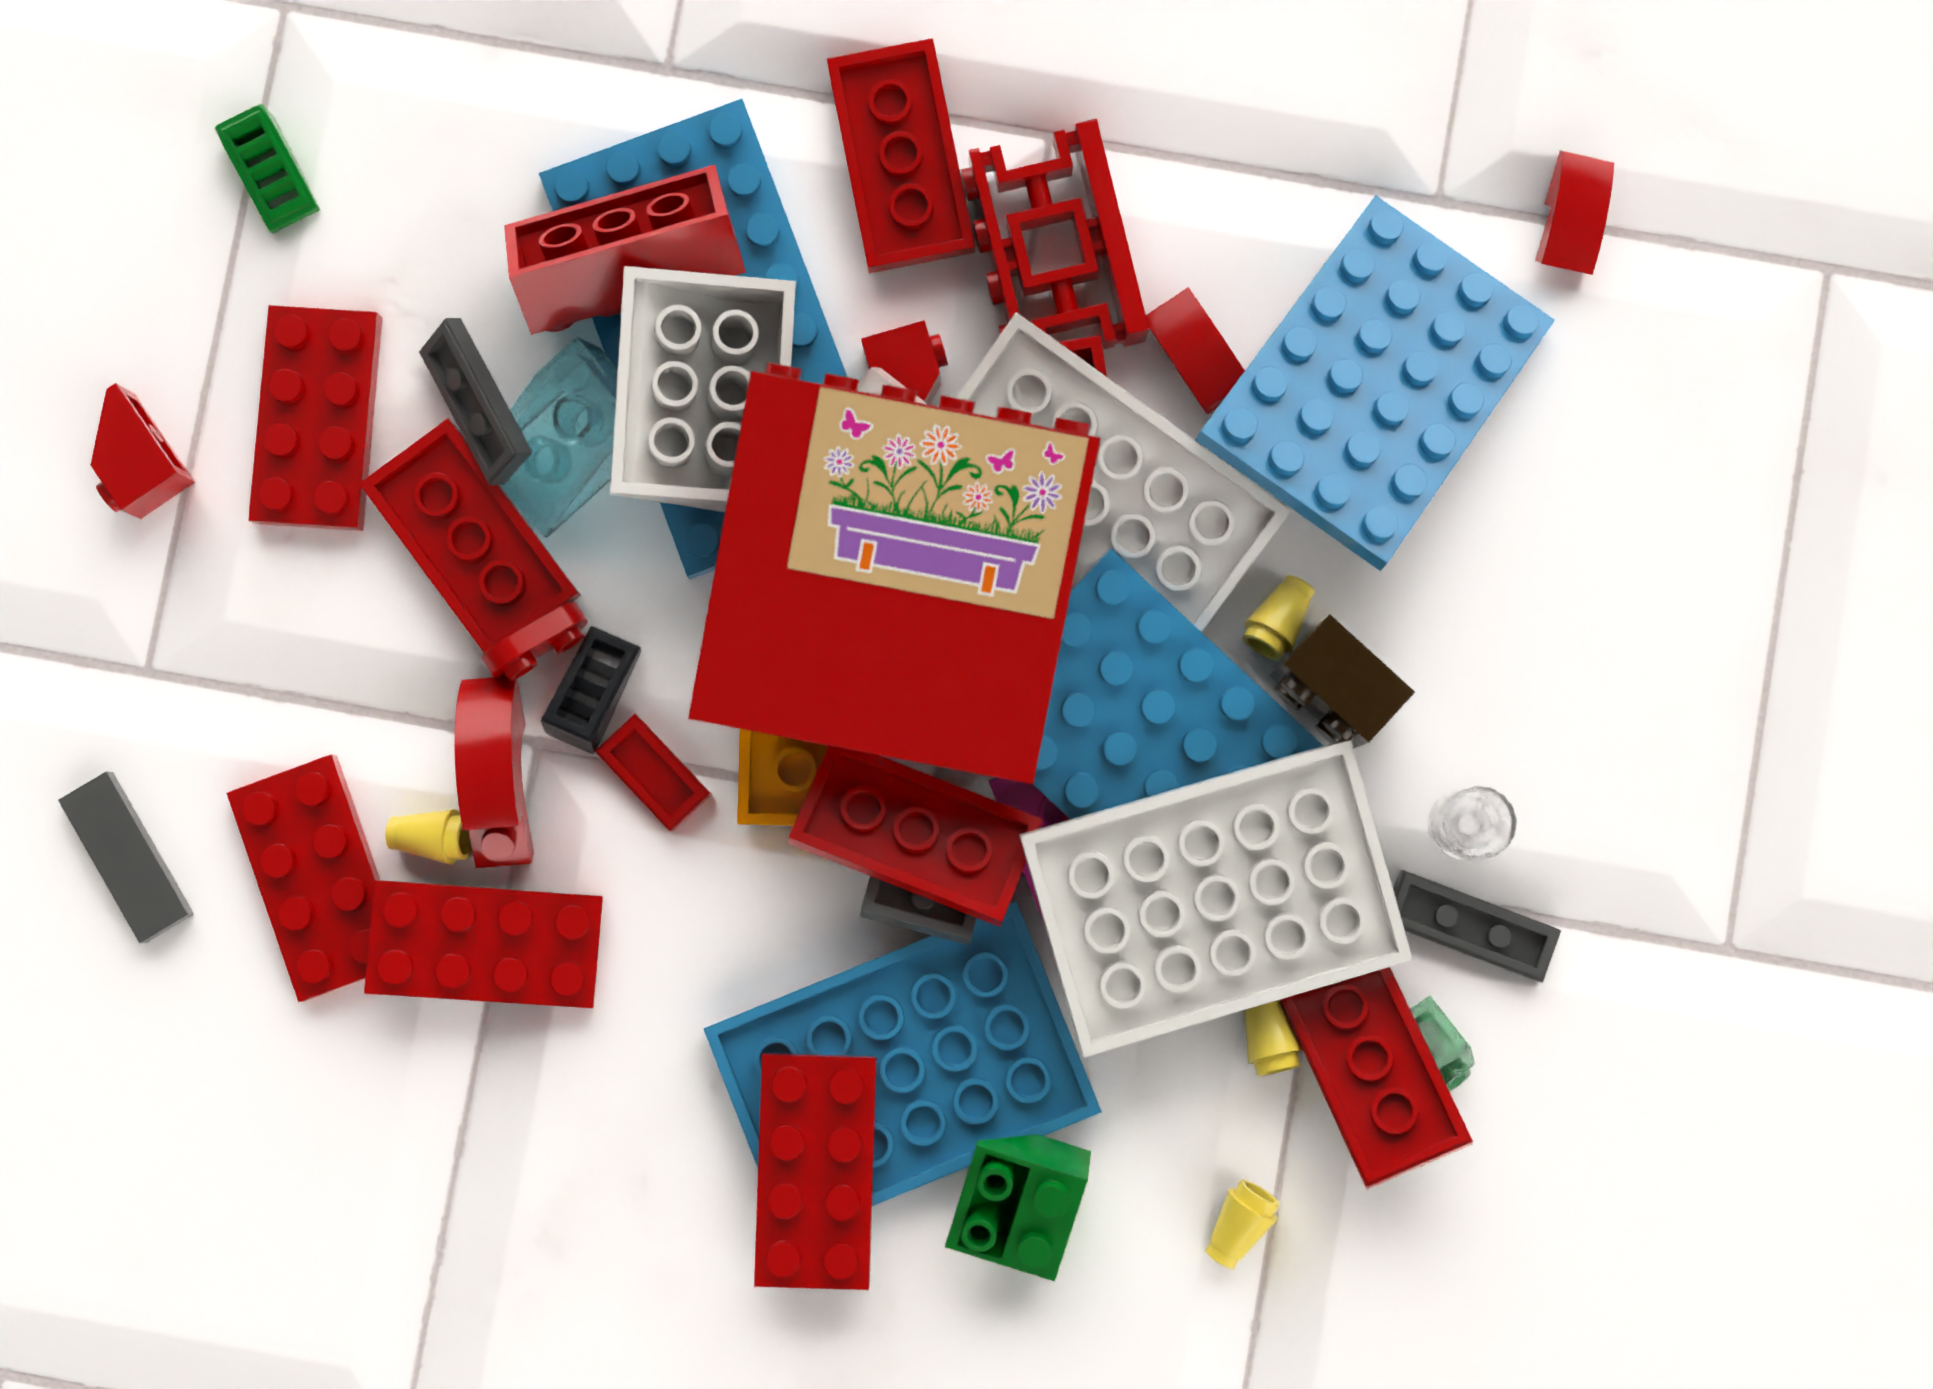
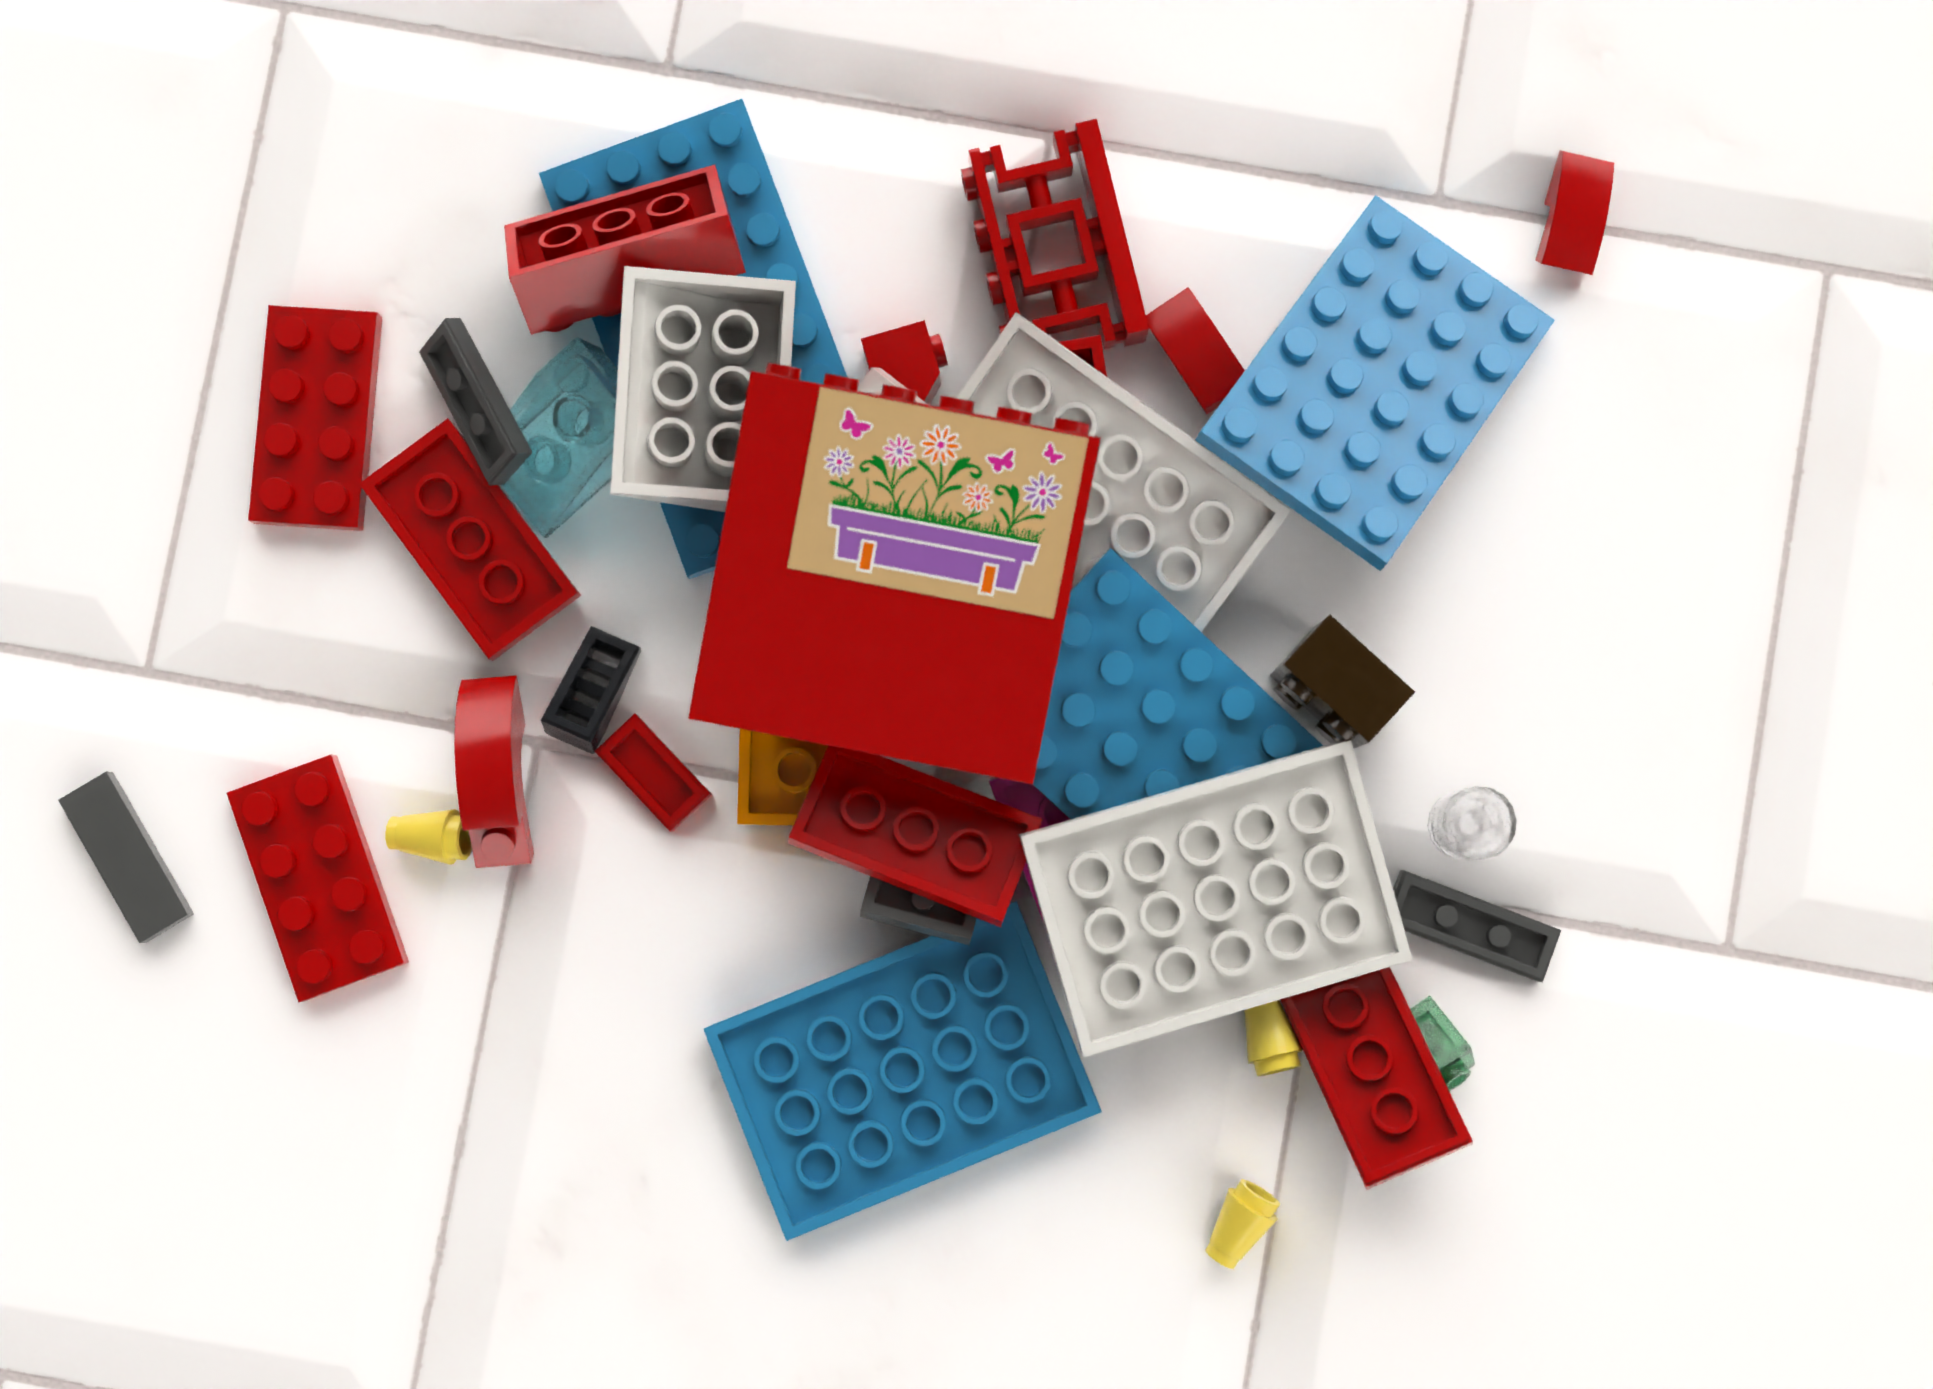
(134, 457): red slope -> none
(251, 136): green slope -> none
(483, 944): red plate -> none
(518, 652): red plate -> none
(815, 1171): red plate -> none
(901, 155): red plate -> none
(1020, 1202): green slope -> none
(1278, 619): light yellow cone -> none

